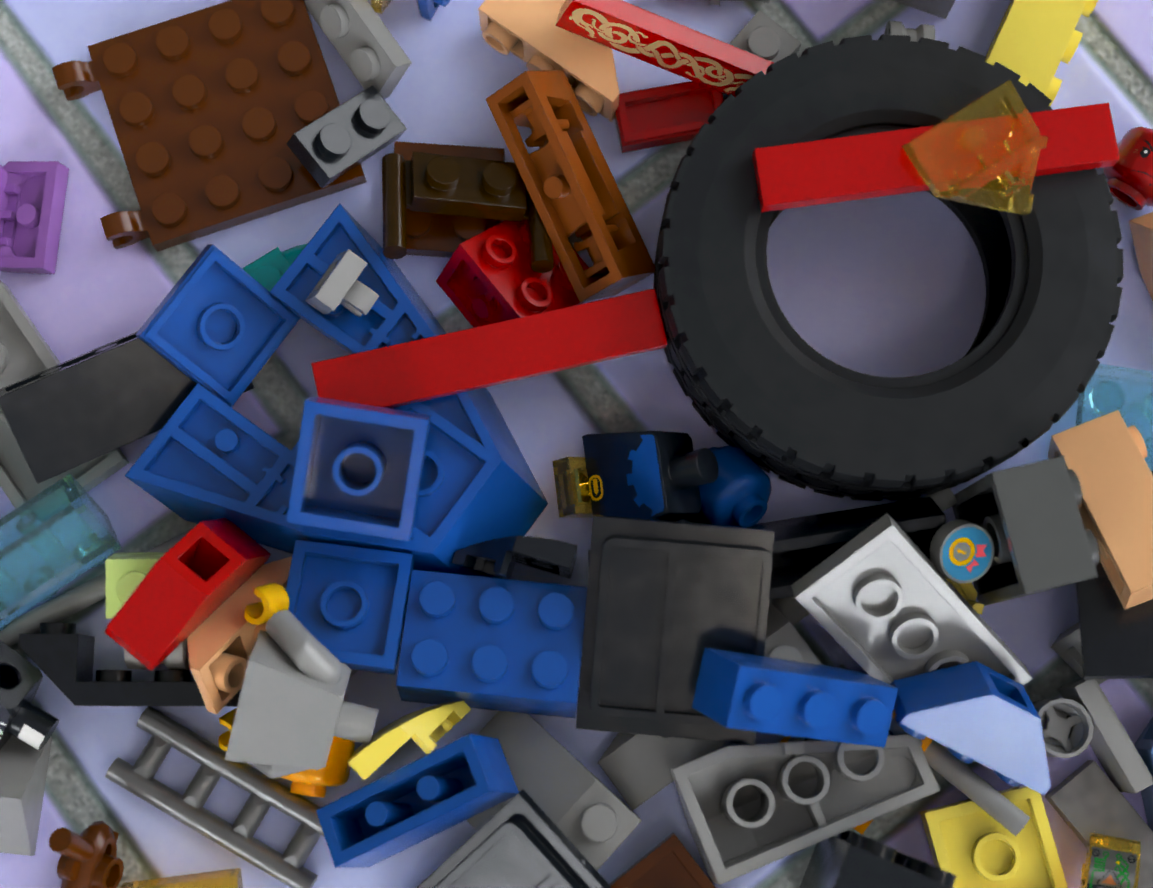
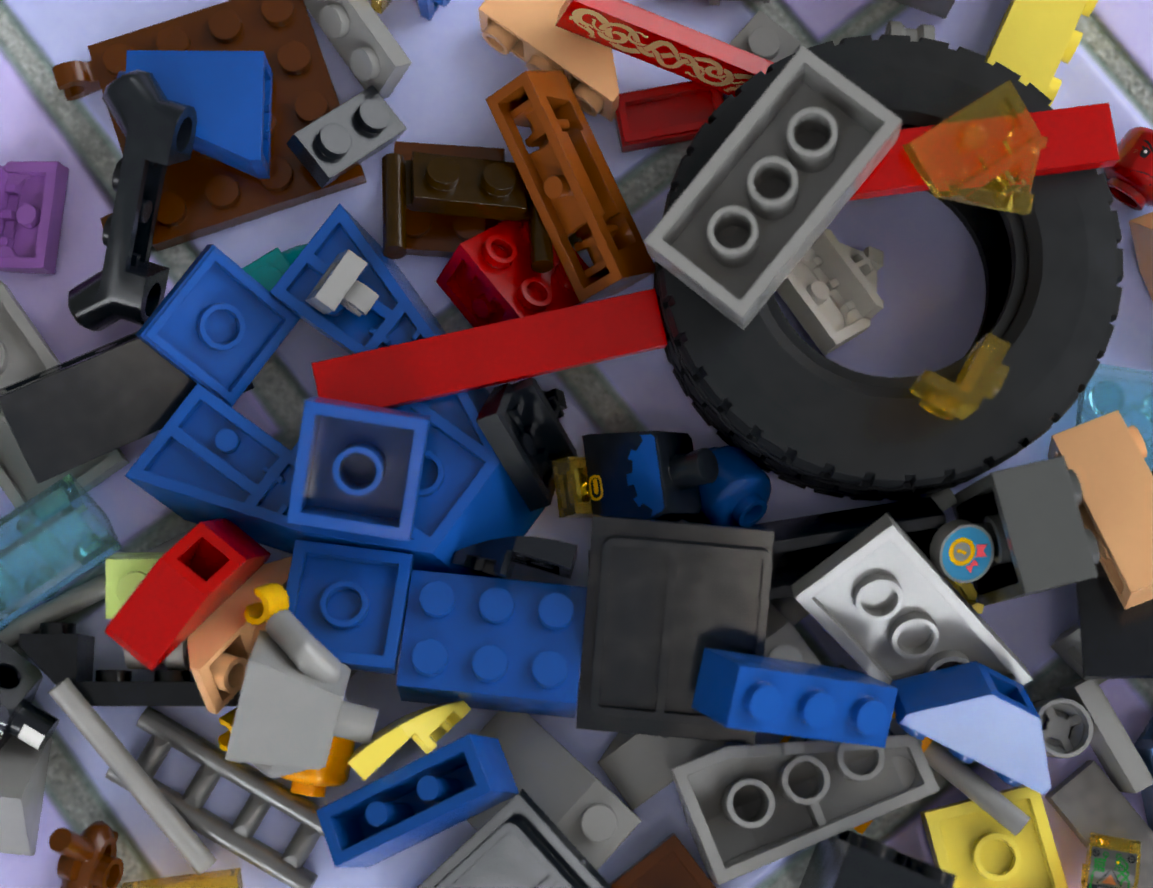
(132, 776): none -> light grey bar
(156, 136): none -> black plate
(229, 97): none -> blue slope
(527, 436): none -> black slope
(773, 187): none -> light grey brick
(834, 291): none -> white slope
(978, 378): none -> clear yellow bracket

